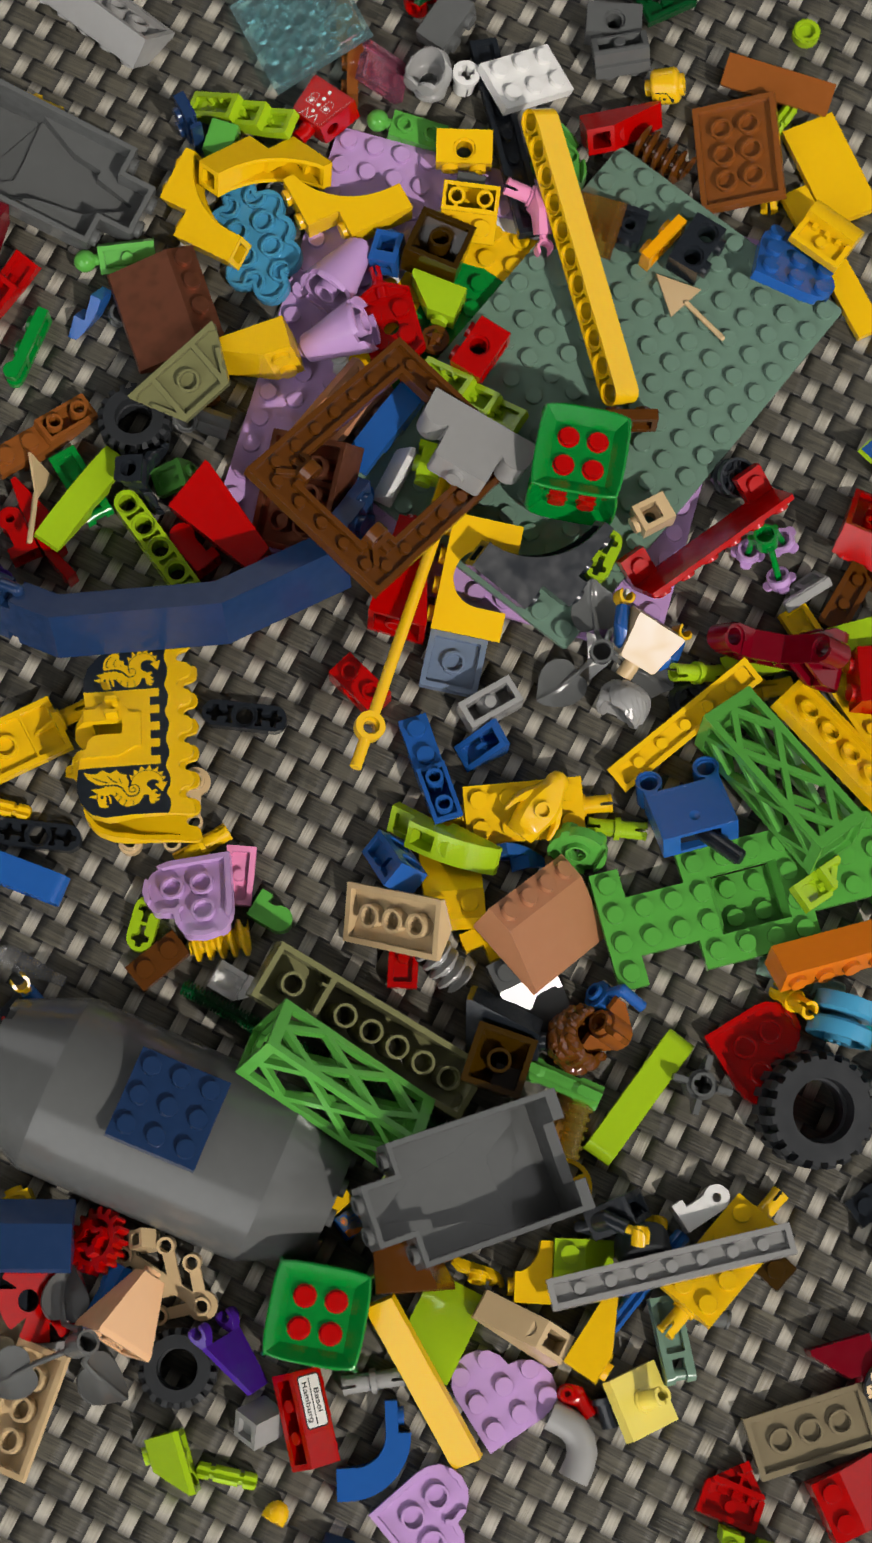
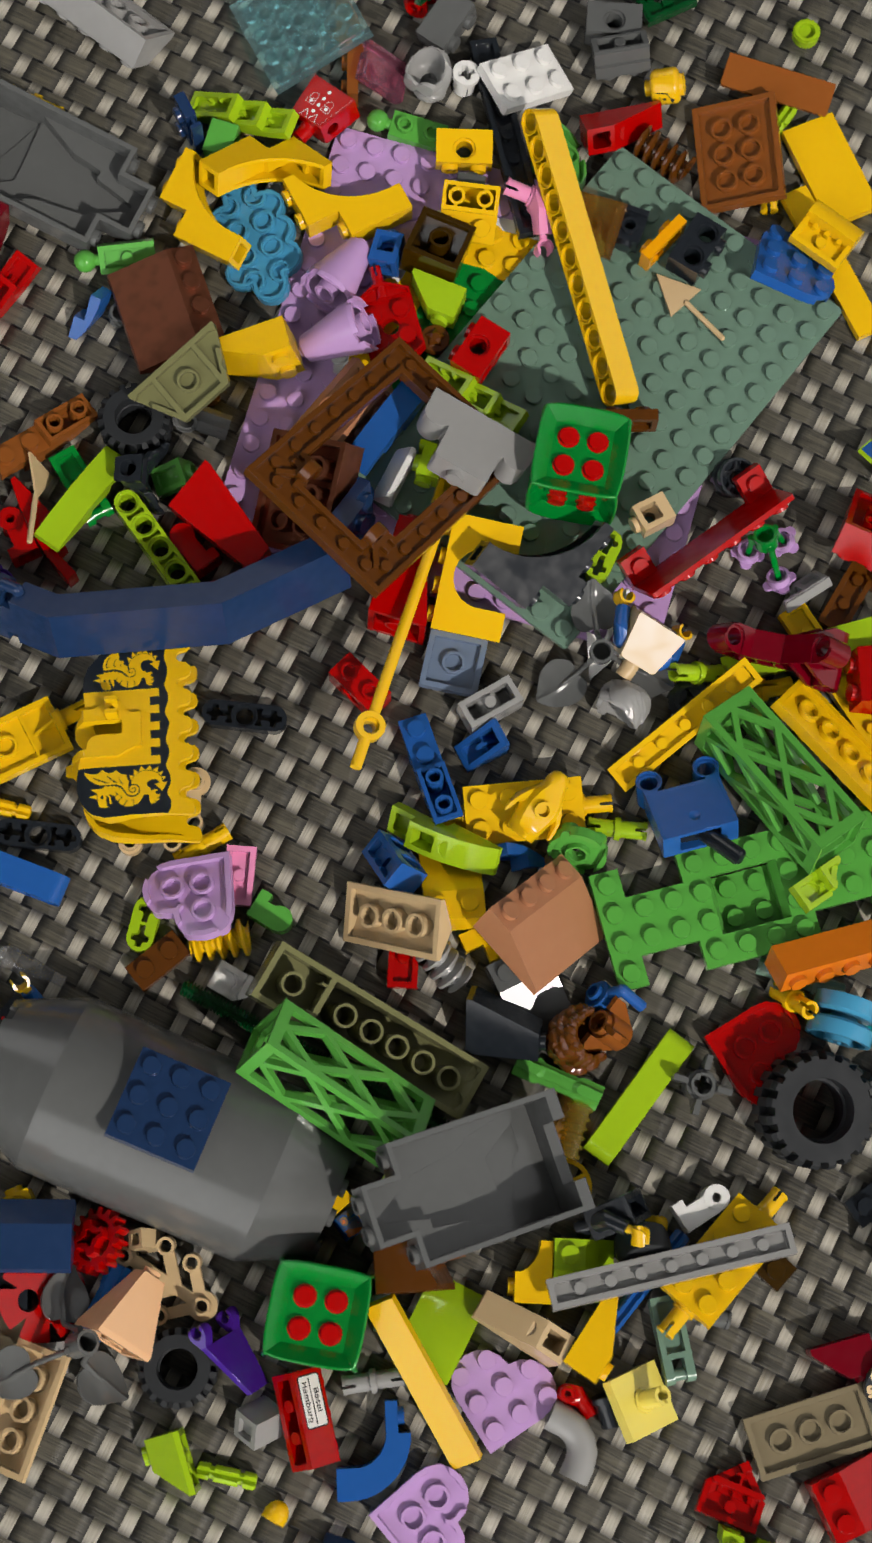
(27, 348): green plate -> none
(478, 1273): yellow piece -> none
(499, 1061): dark brown slope -> none

